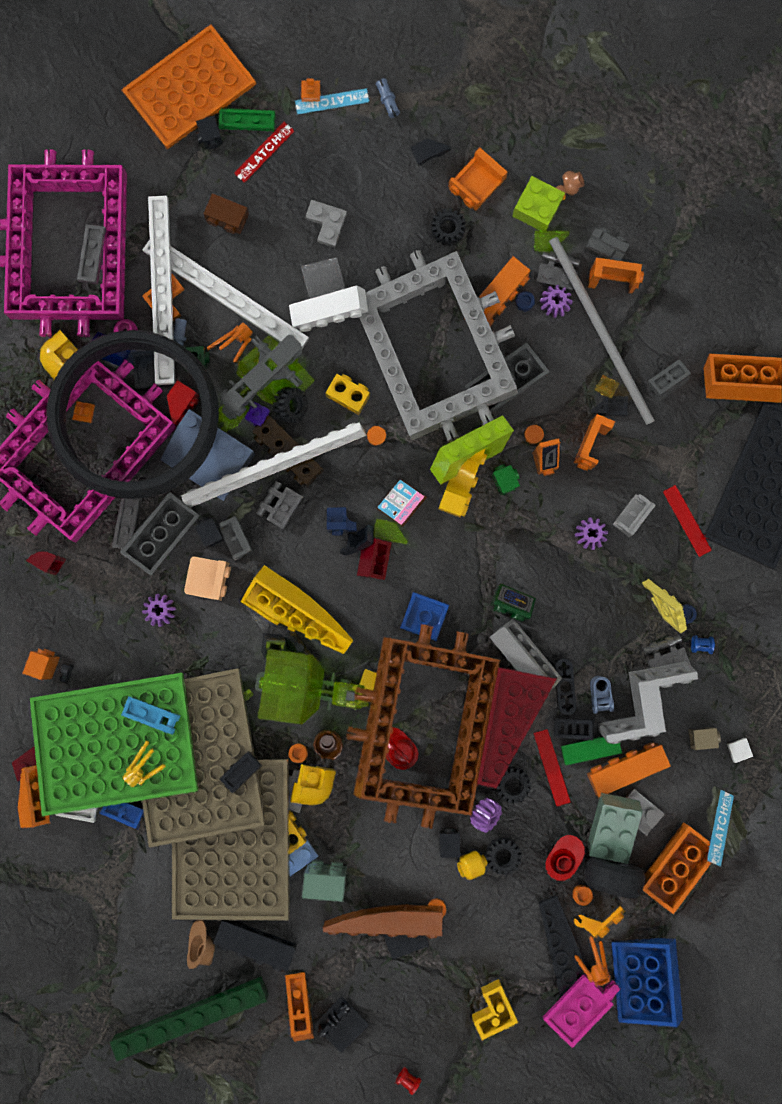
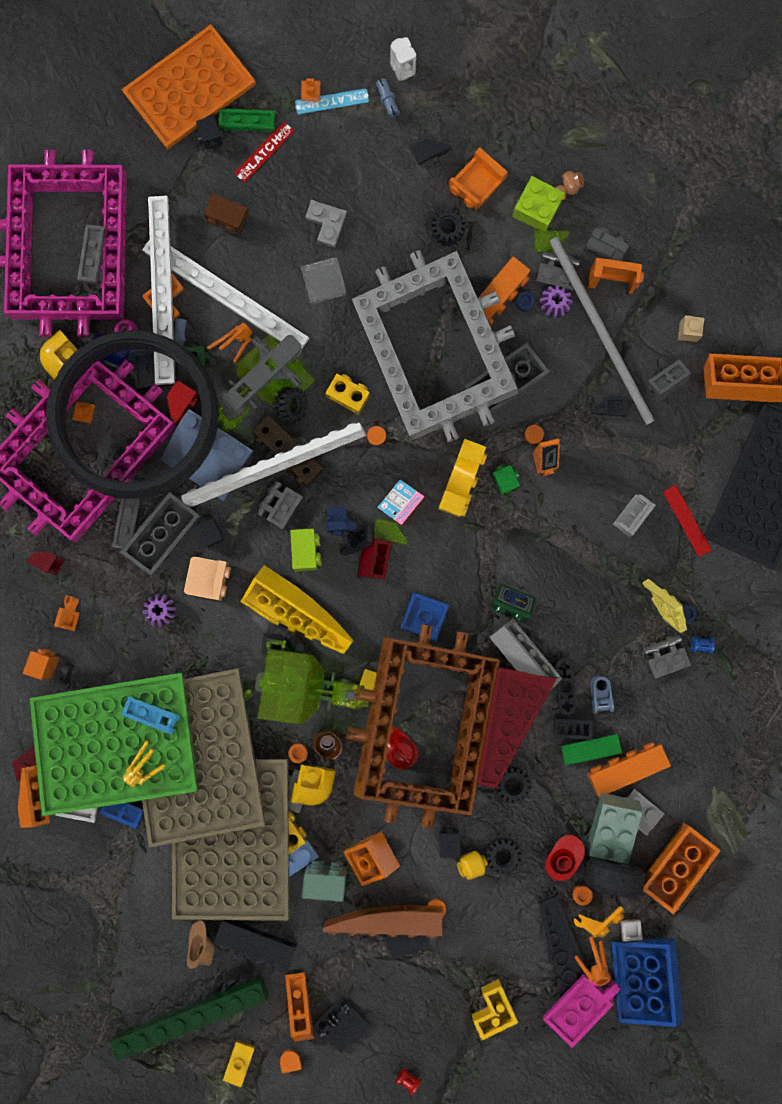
(68, 617): none -> orange plate
(235, 538): dark grey hinge -> none
(239, 1063): none -> yellow plate
(240, 772): black tile -> none
(257, 415): dark purple bracket -> none
(290, 1061): none -> orange tile
(304, 550): none -> lime brick
(328, 308): white brick -> none
(372, 859): none -> orange slope
(402, 58): none -> white brick
(453, 455): lime arch -> none
(486, 815): medium lavender gear -> none
(552, 767): red sticker -> none
(591, 527): medium lavender gear -> none
(597, 425): orange panel -> none
(607, 386): clear yellow plate -> none
(631, 930): none -> white tile
(647, 702): light grey bracket -> none
(691, 328): none -> tan brick
(704, 738): dark tan brick -> none
(720, 828): medium azure sticker -> none
(739, 750): white tile -> none

